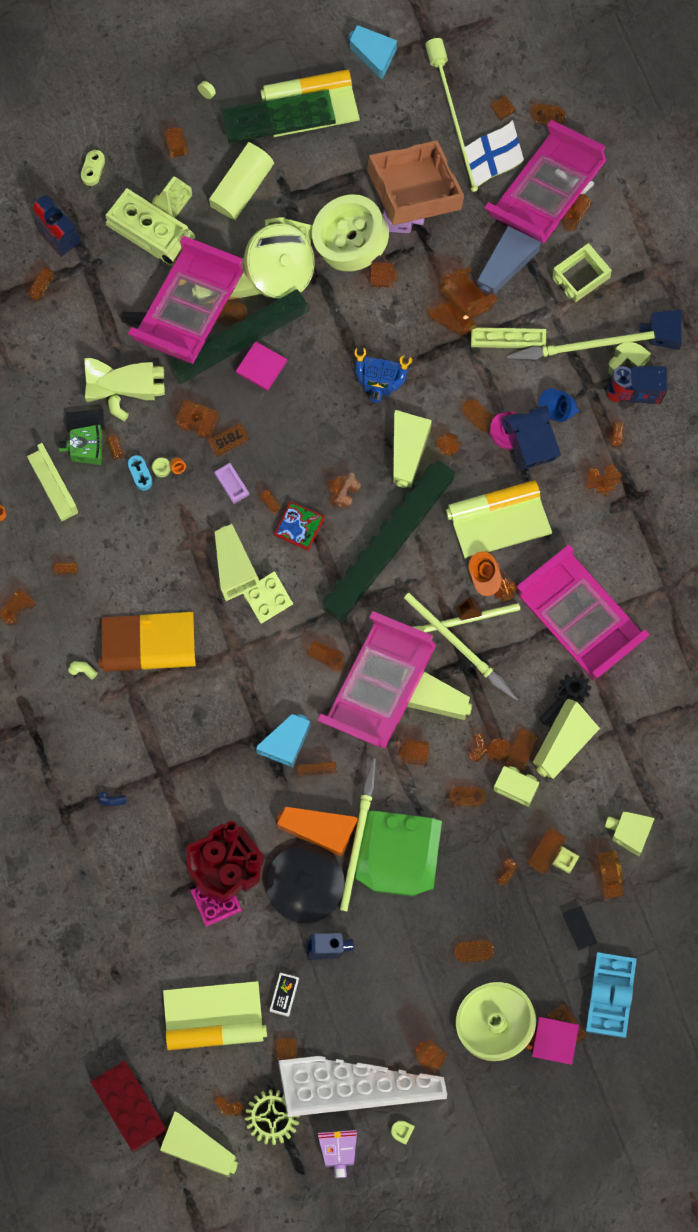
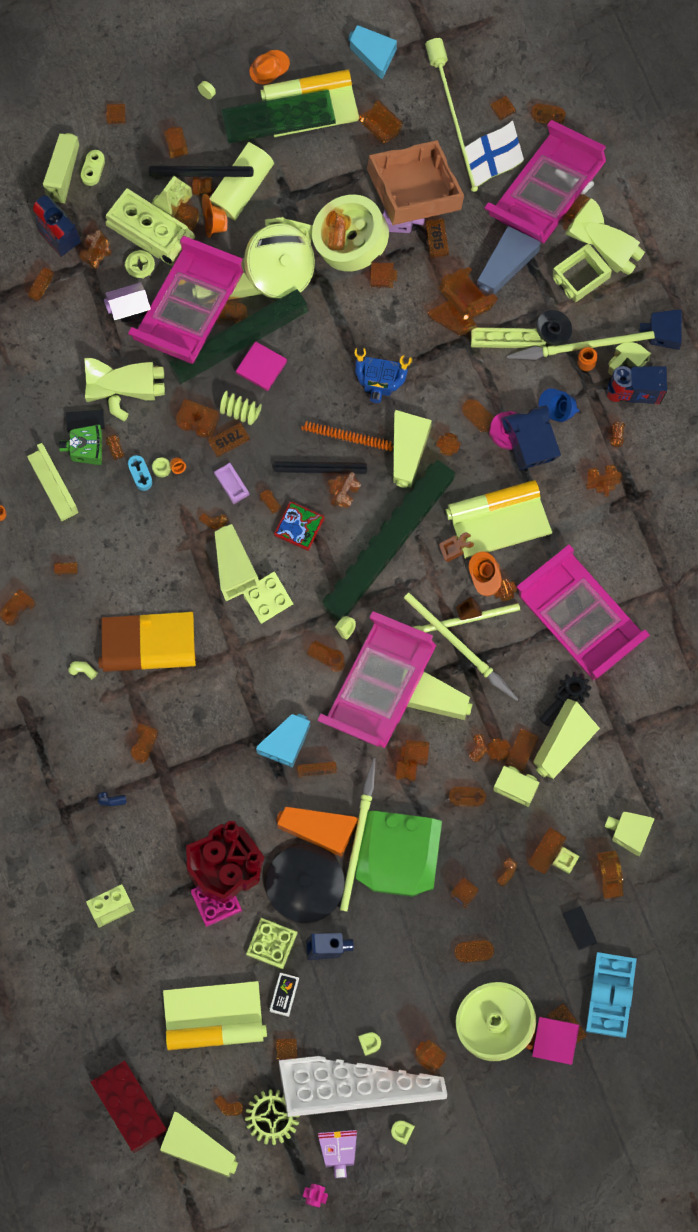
(61, 167): none -> yellowish green slope
(97, 249): none -> clear orange hips
(111, 909): none -> yellowish green window
(116, 113): none -> clear orange tile
(126, 301): none -> piece
(132, 261): none -> yellowish green gear
(141, 751): none -> clear orange leg
(187, 215): none -> clear orange brick
(198, 186): none -> clear orange wheel
(201, 171): none -> black axle
(214, 217): none -> orange piece
(215, 522): none -> clear orange arm
(239, 408): none -> yellowish green piece
(269, 66): none -> orange piece
(271, 943): none -> yellowish green tile
(315, 1195): none -> dark pink gear
(320, 467): none -> black axle
(338, 224): none -> clear orange piece
(346, 627): none -> yellowish green tile
(349, 436): none -> orange piece
(370, 1043): none -> yellowish green tile
(381, 122): none -> clear orange bracket
(406, 770): none -> clear orange wheel
(437, 238): none -> clear orange tile
(454, 546): none -> dark orange plate
(464, 892): none -> clear orange brick
(556, 321): none -> black dish
(587, 359): none -> orange brick
(610, 242): none -> yellowish green hips

